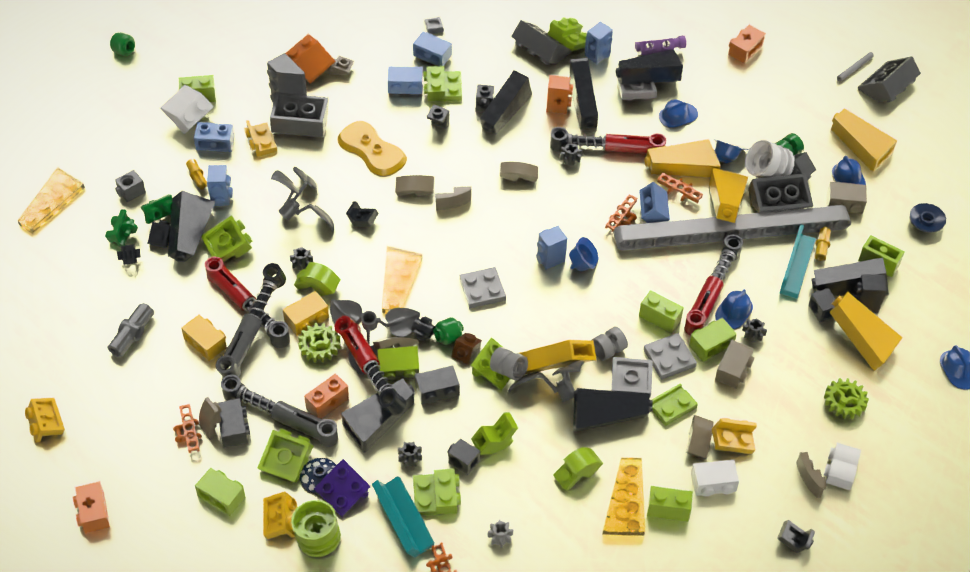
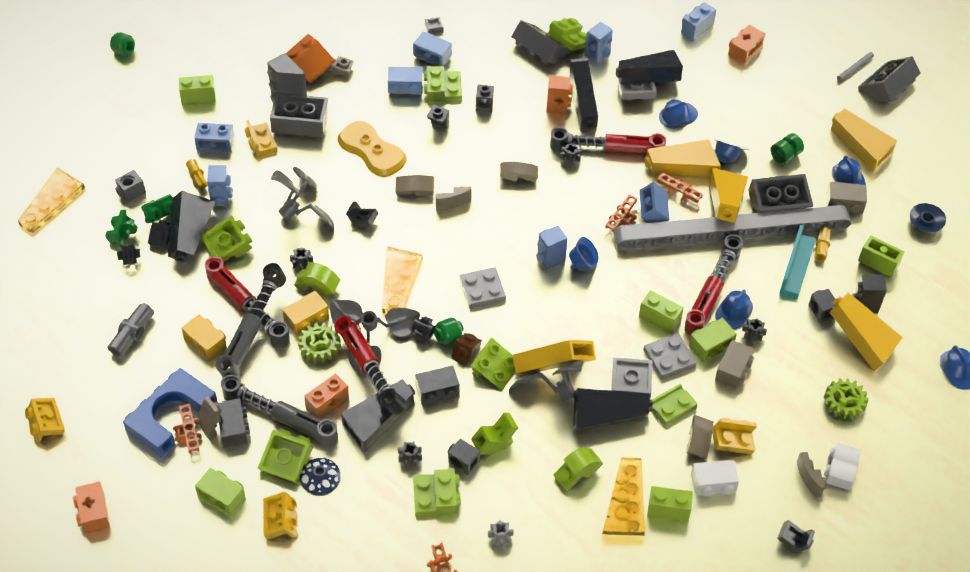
(177, 388): none -> arch
(186, 108): white slope -> none
(315, 518): lime wheel -> none
(343, 487): dark purple hinge -> none
(389, 342): dark tan slope -> none
(399, 362): lime brick -> none
(404, 516): teal panel -> none
(507, 102): black slope -> none
(509, 363): light grey wheel -> none
(609, 343): light grey wheel -> none
(657, 45): medium lavender brick -> none
(698, 20): none -> brick
(768, 160): white wheel -> none
(803, 165): dark grey brick -> none
(844, 277): slope -> none

